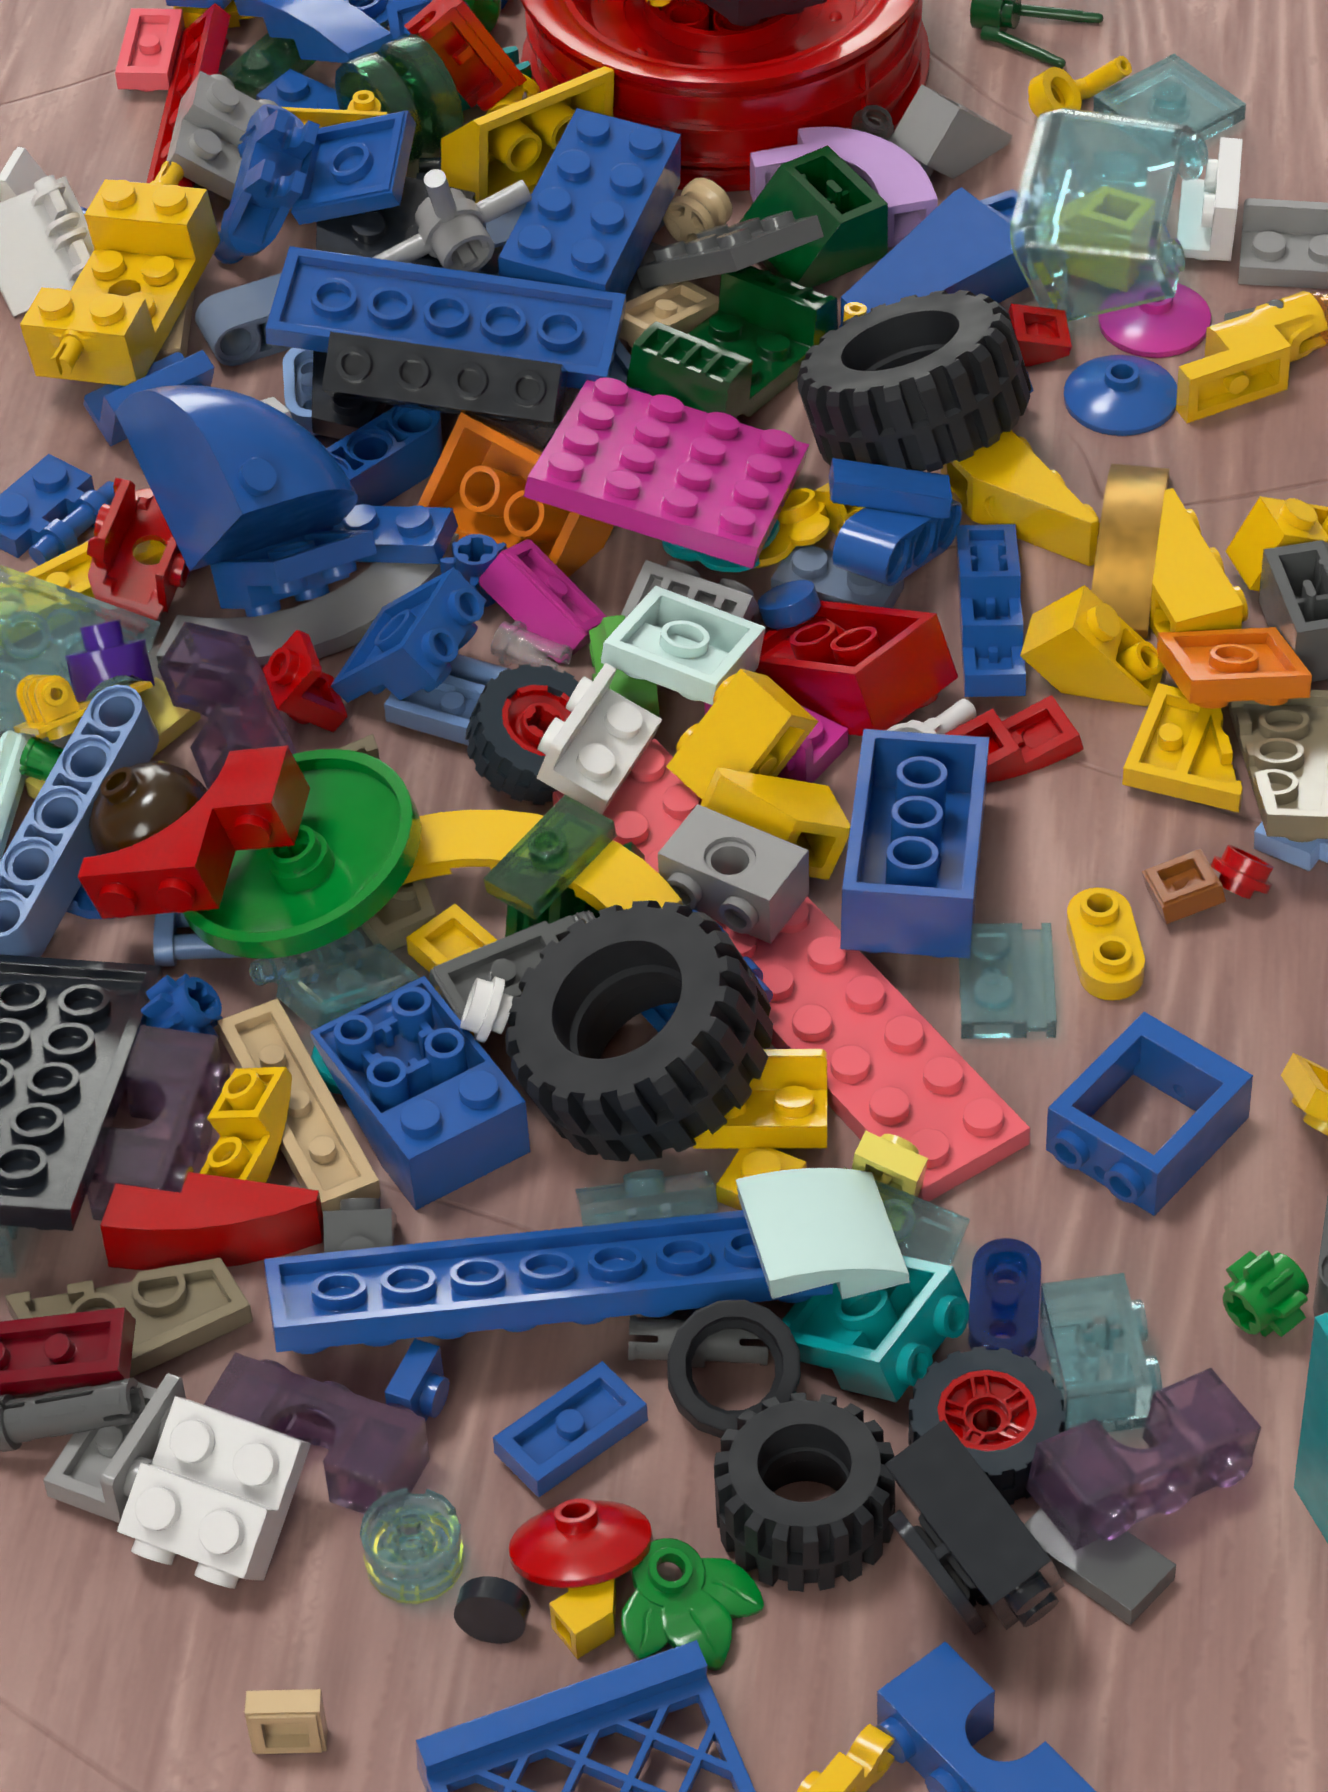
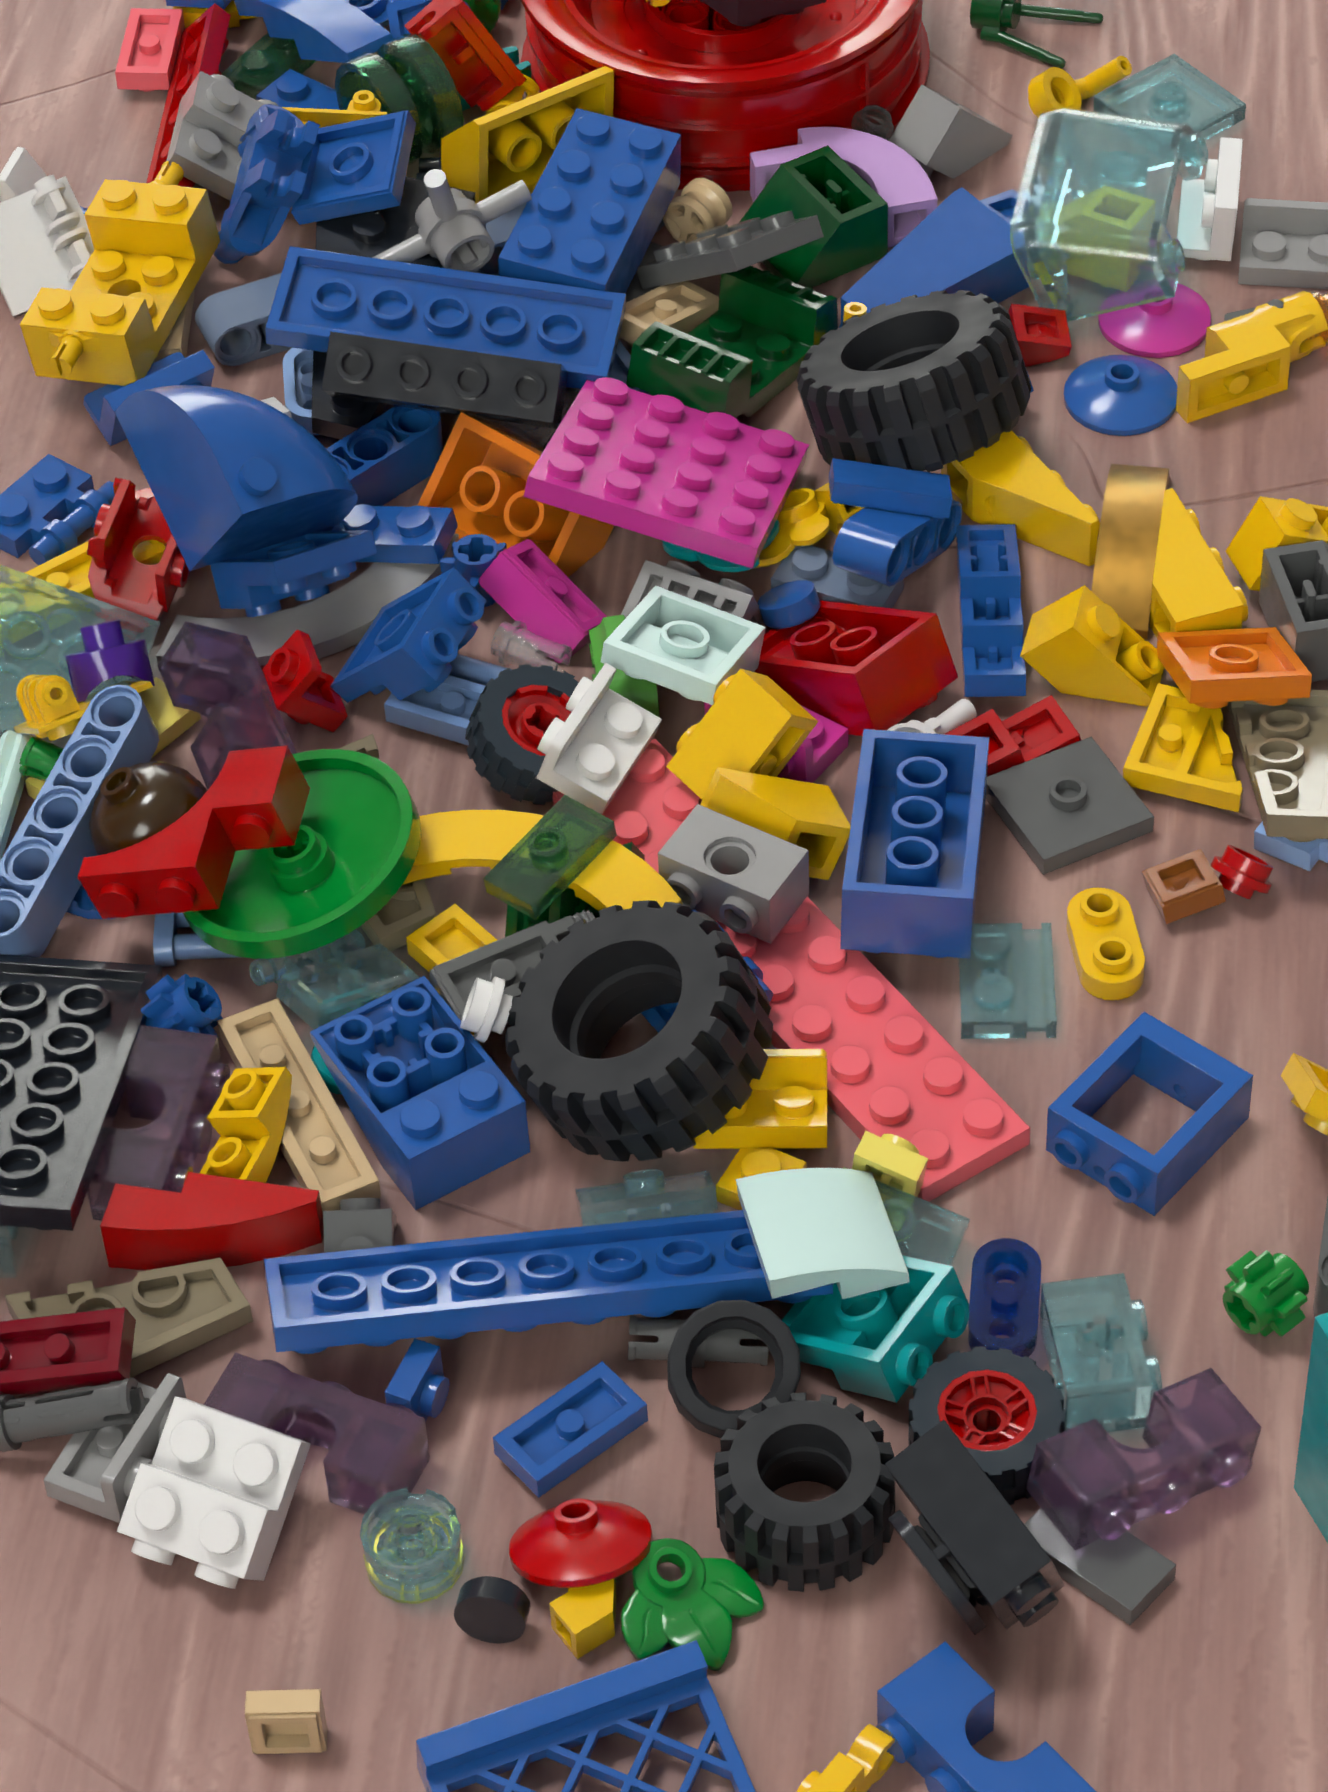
(1068, 805): none -> dark grey plate

